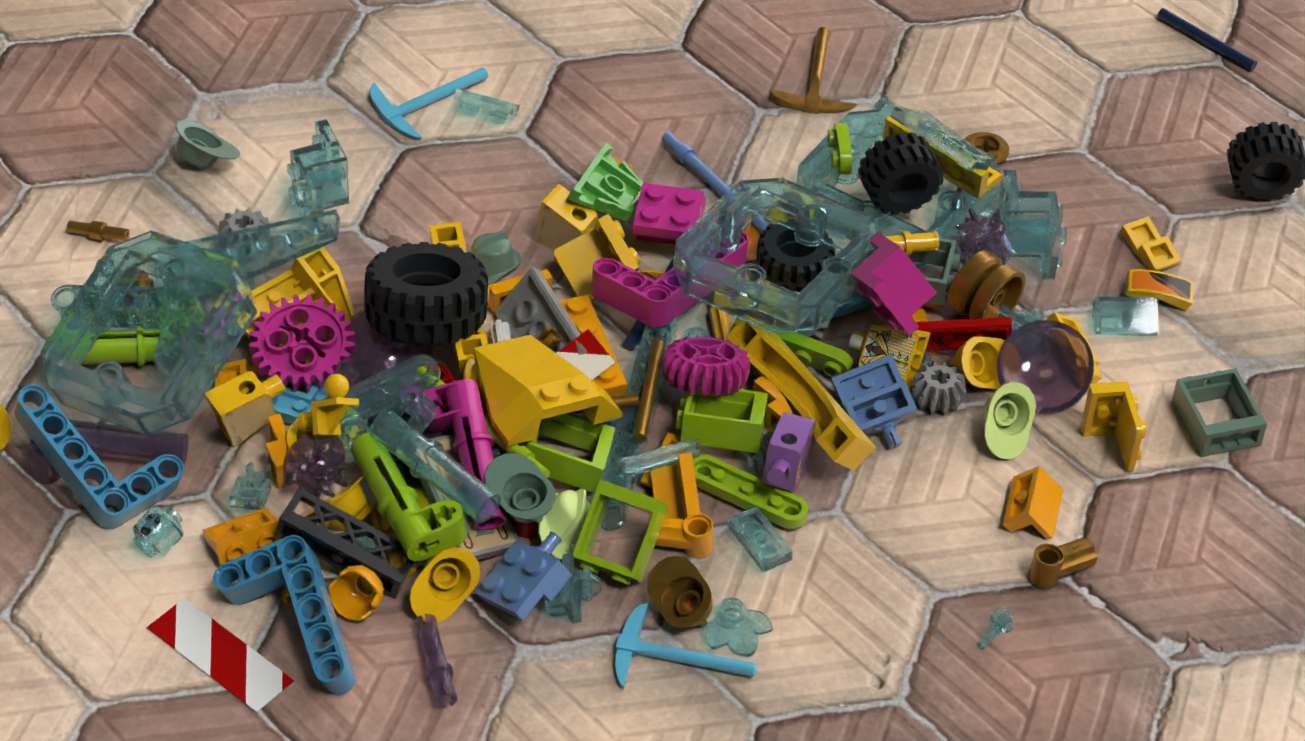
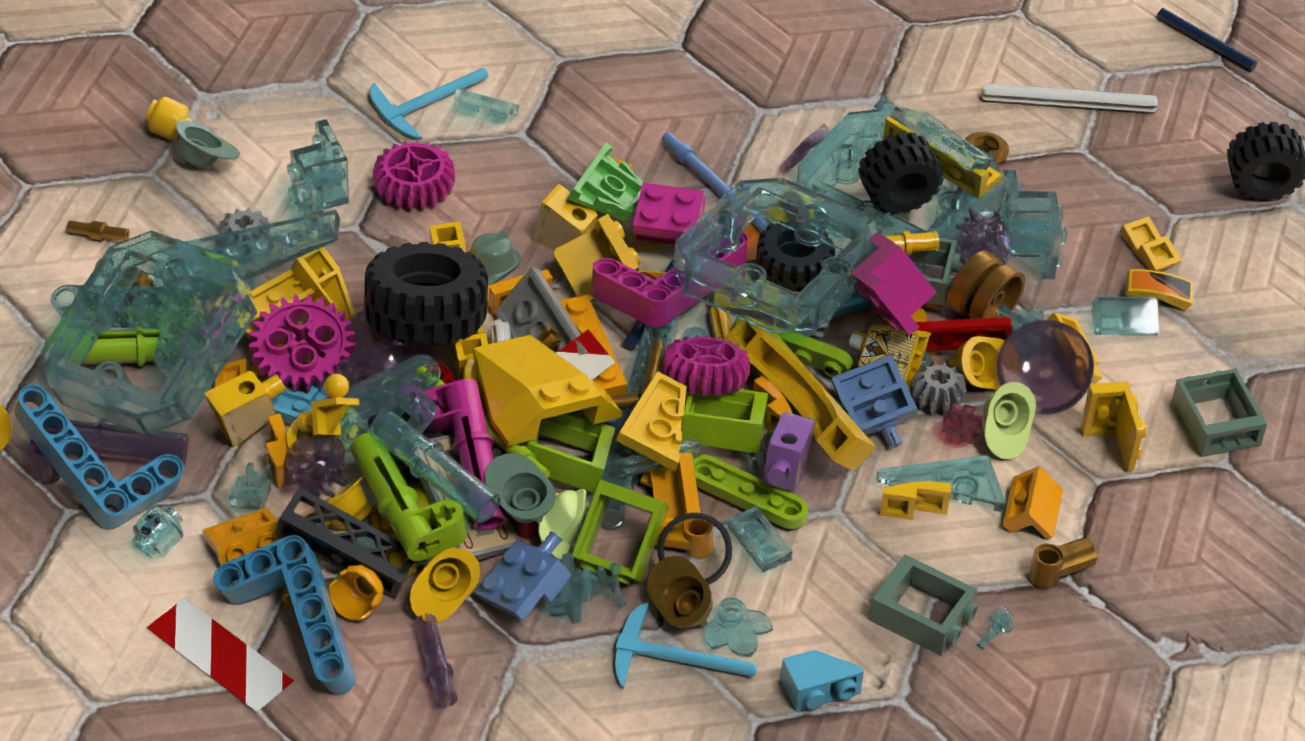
(164, 117): none -> yellow head
(413, 175): none -> dark pink gear
(612, 582): none -> clear light blue hand
(656, 422): none -> yellow wing
(728, 544): none -> black tyre
(806, 146): none -> clear purple wheel
(812, 102): pearl gold piece -> none
(819, 679): none -> medium azure slope
(841, 155): lime plate -> none
(913, 626): none -> sand green window
(925, 496): none -> yellow slope
(962, 424): none -> clear pink gear
(970, 479): none -> clear light blue wing
(1069, 98): none -> white axle

